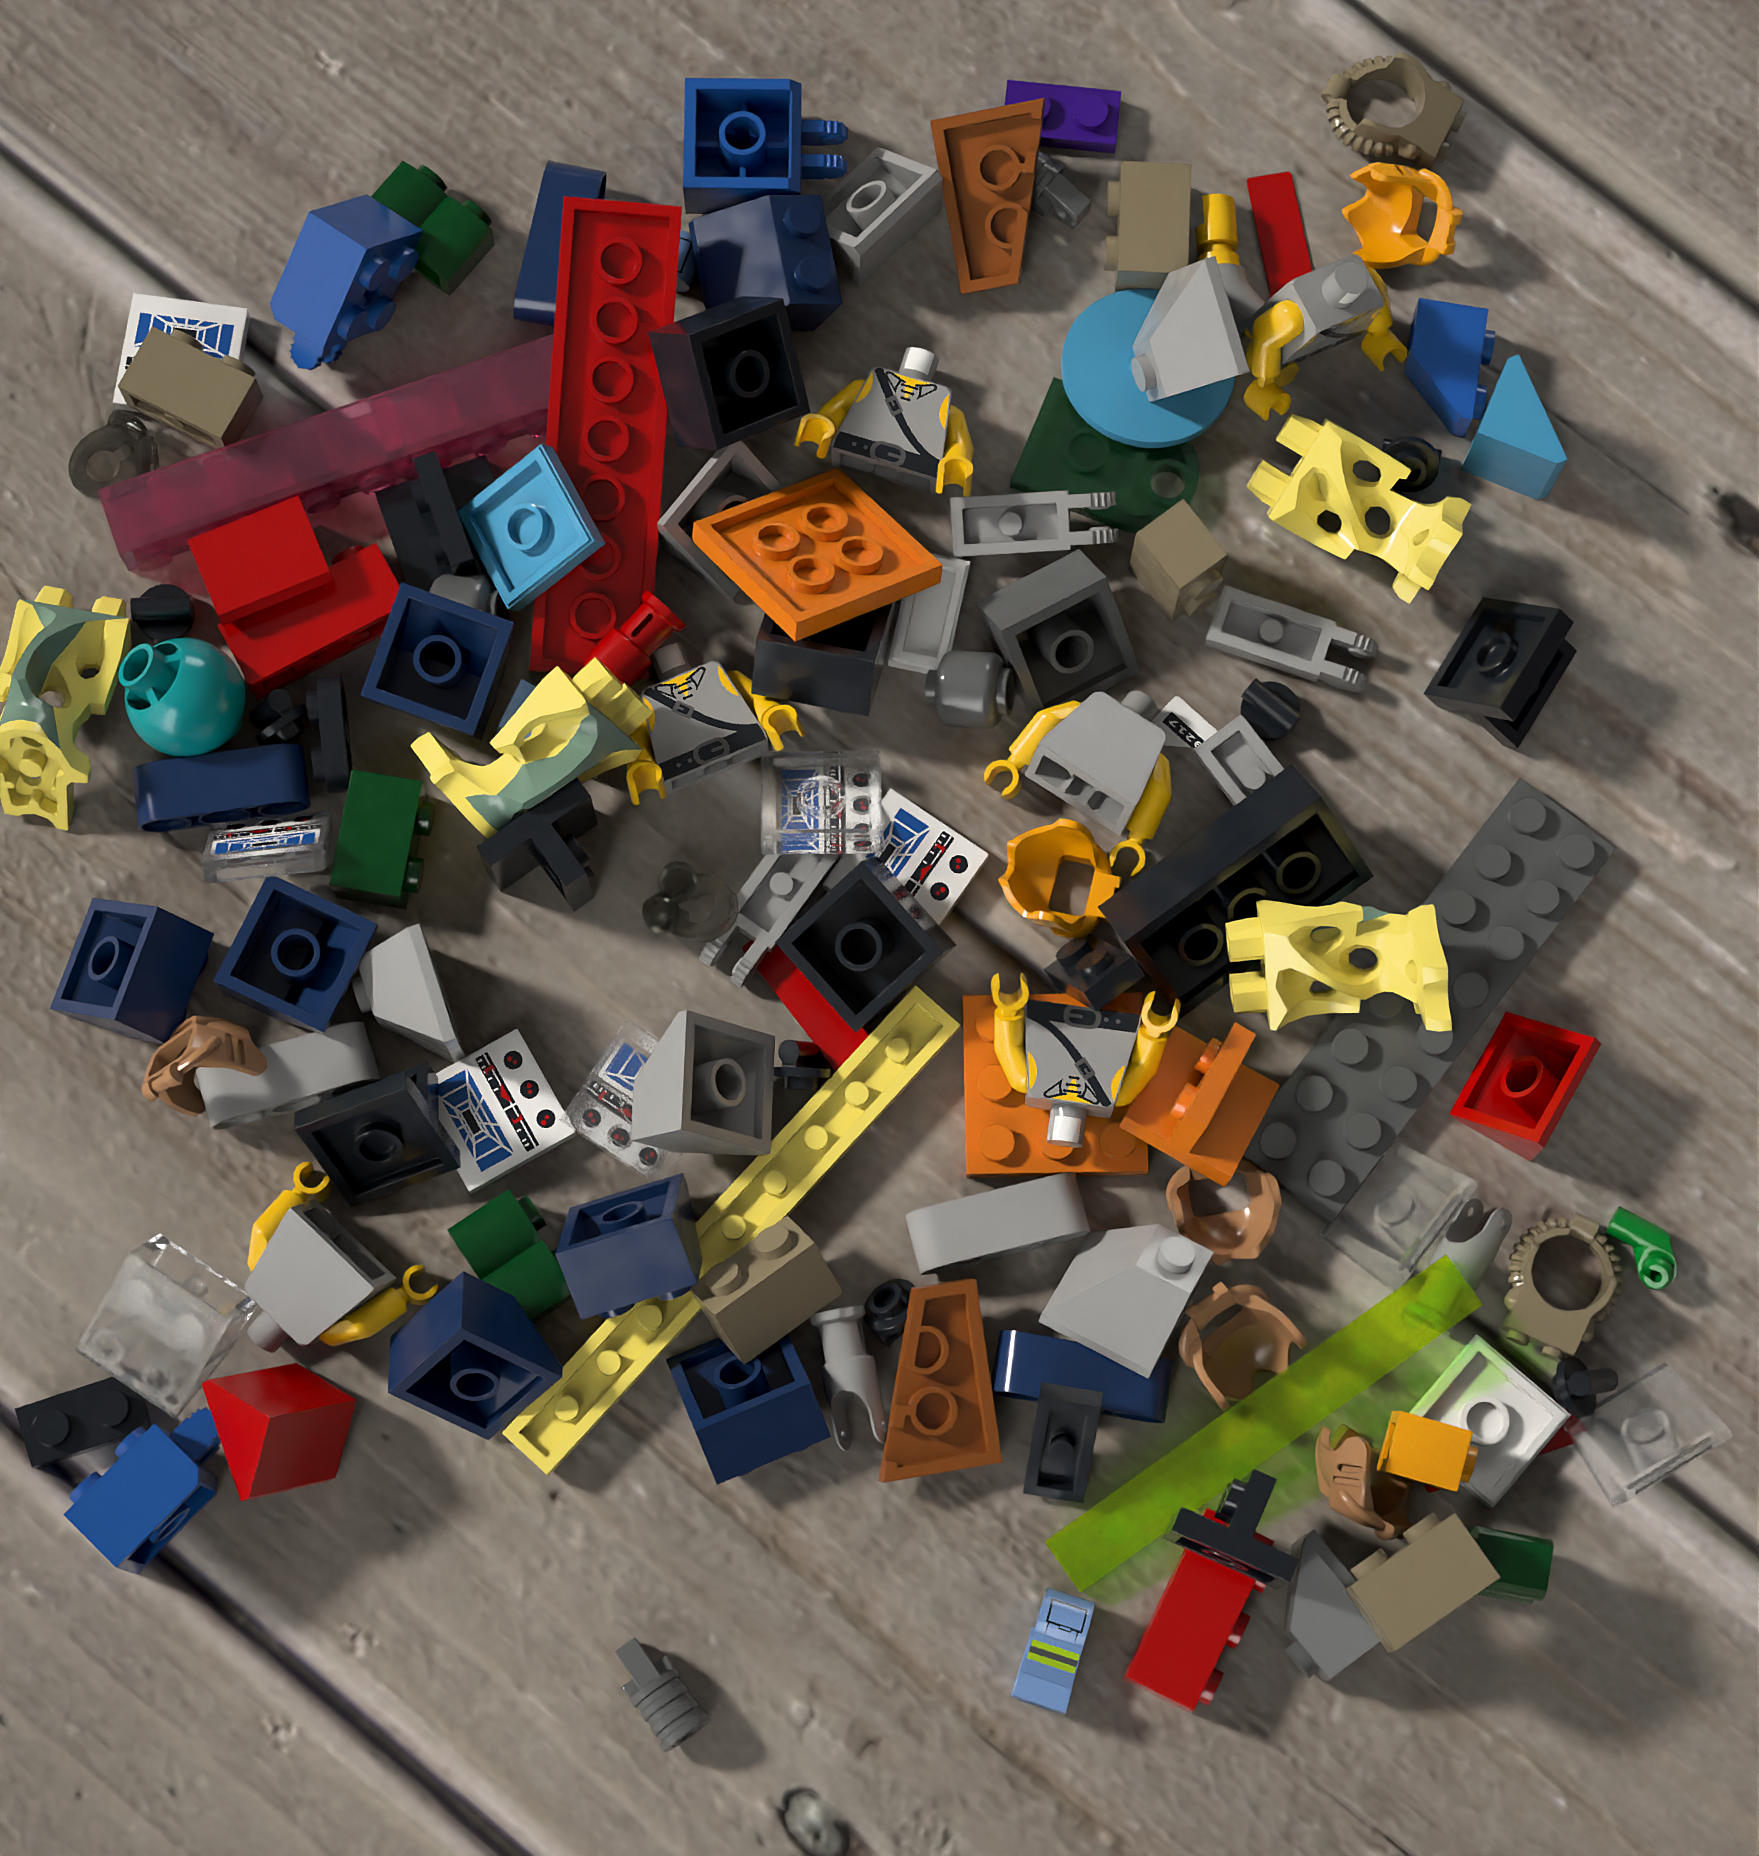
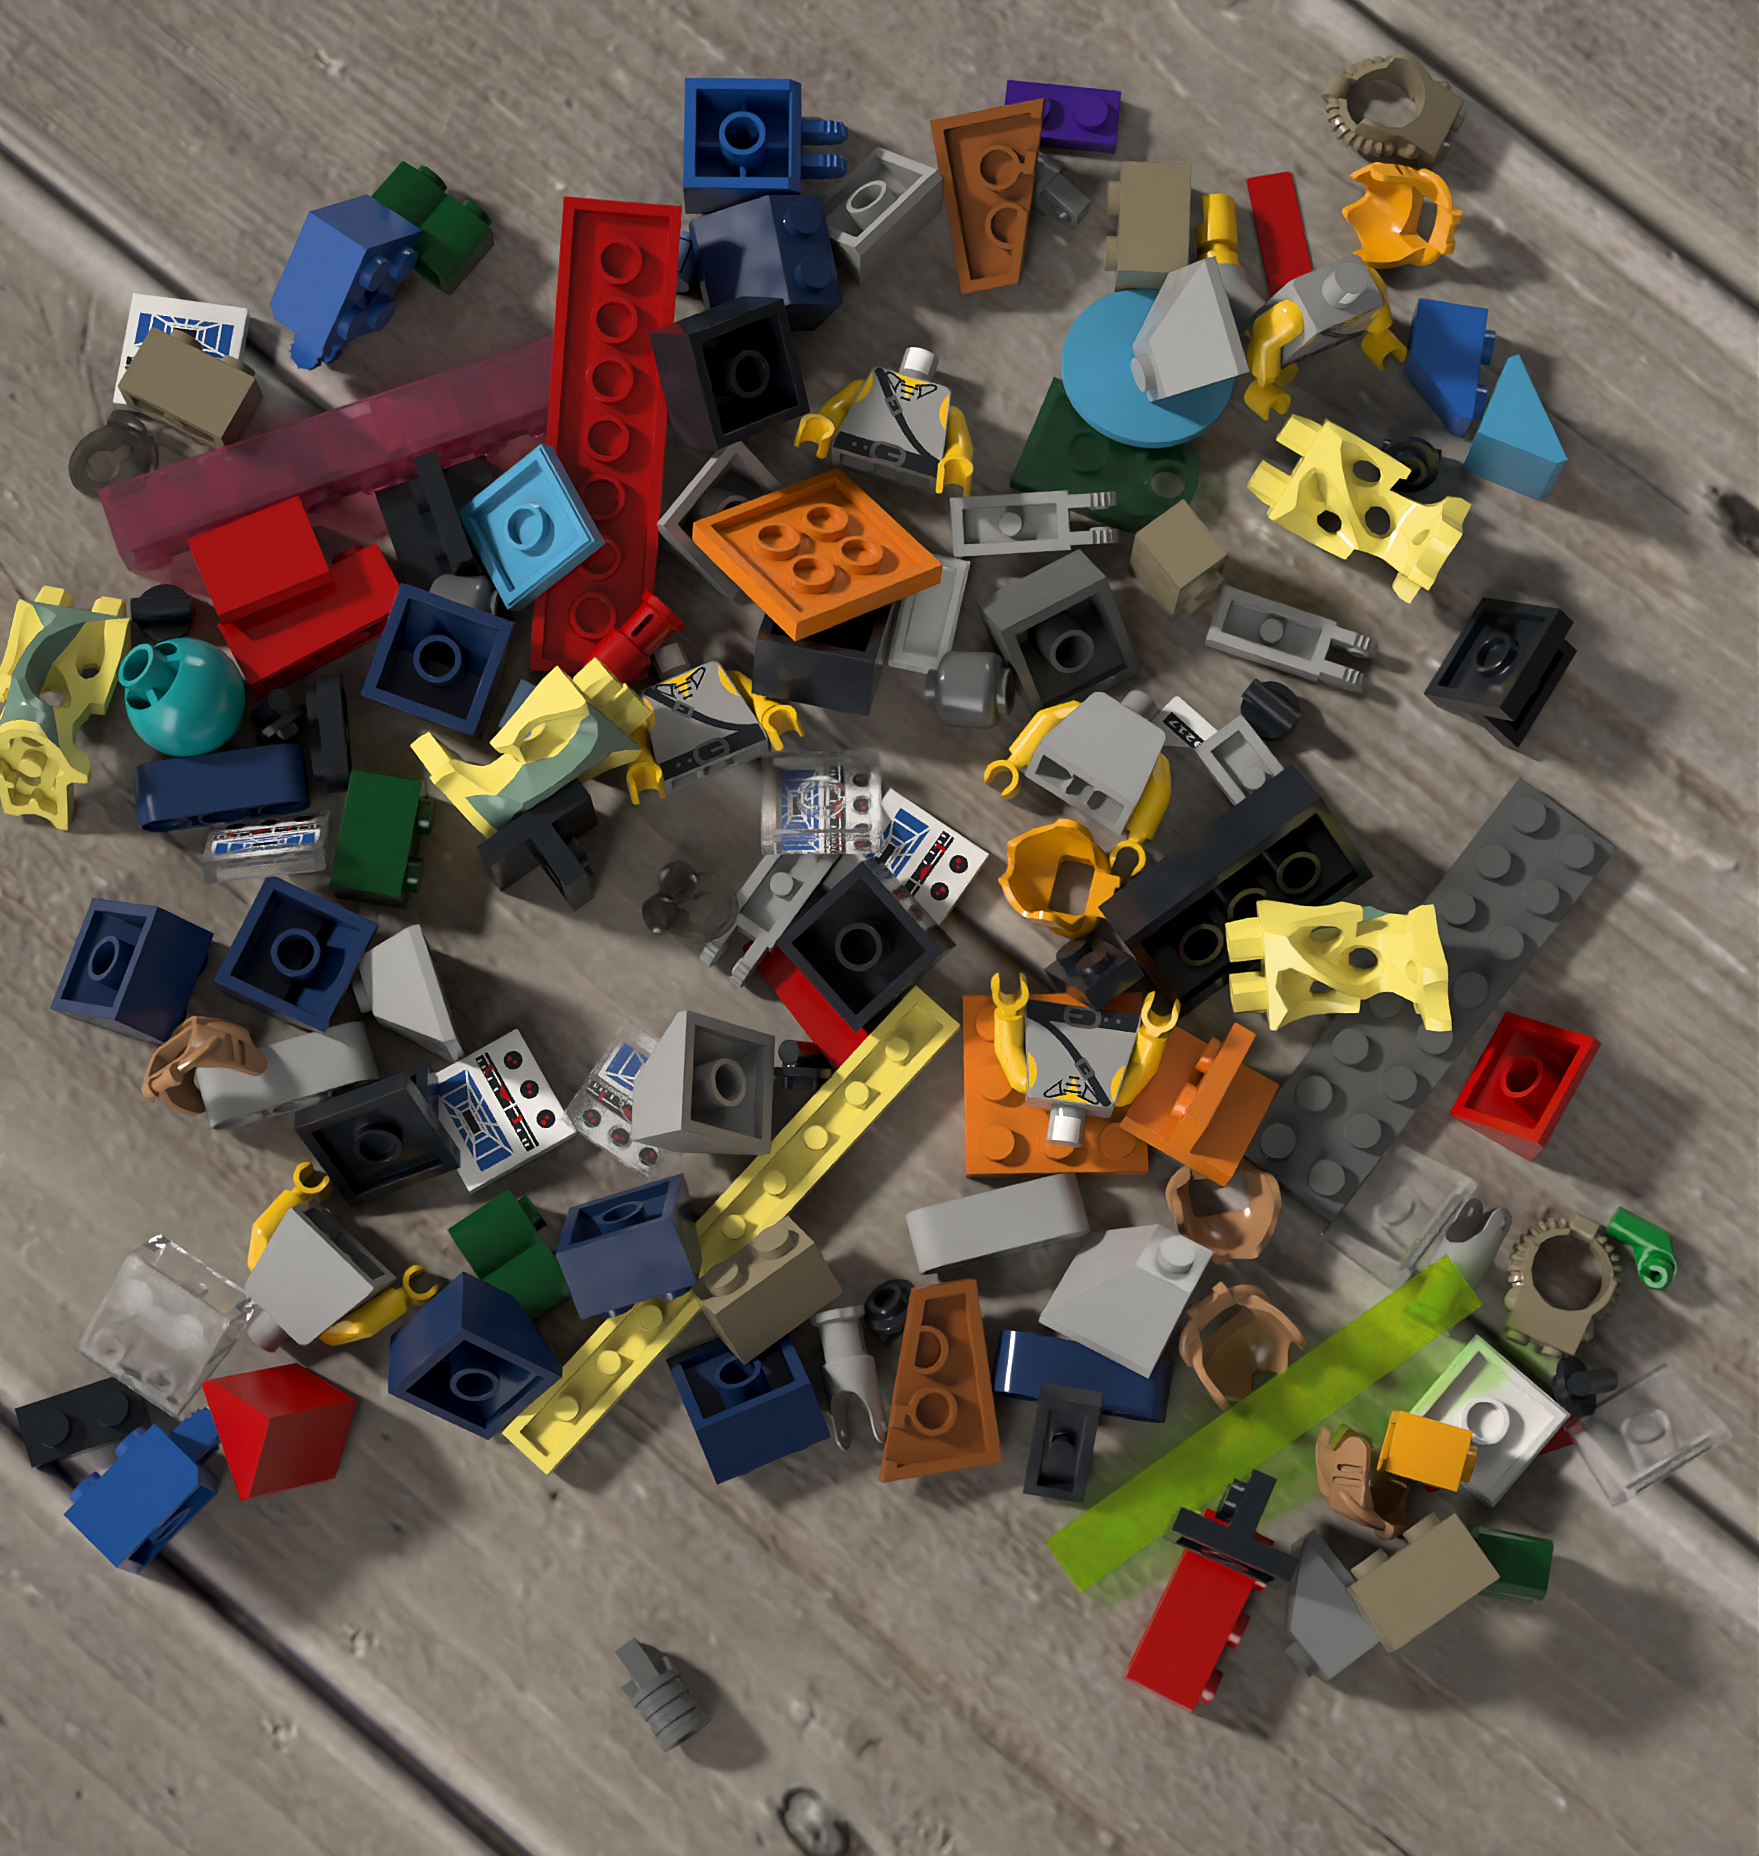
(539, 270): dark blue beam -> none
(1053, 1651): medium blue leg -> none

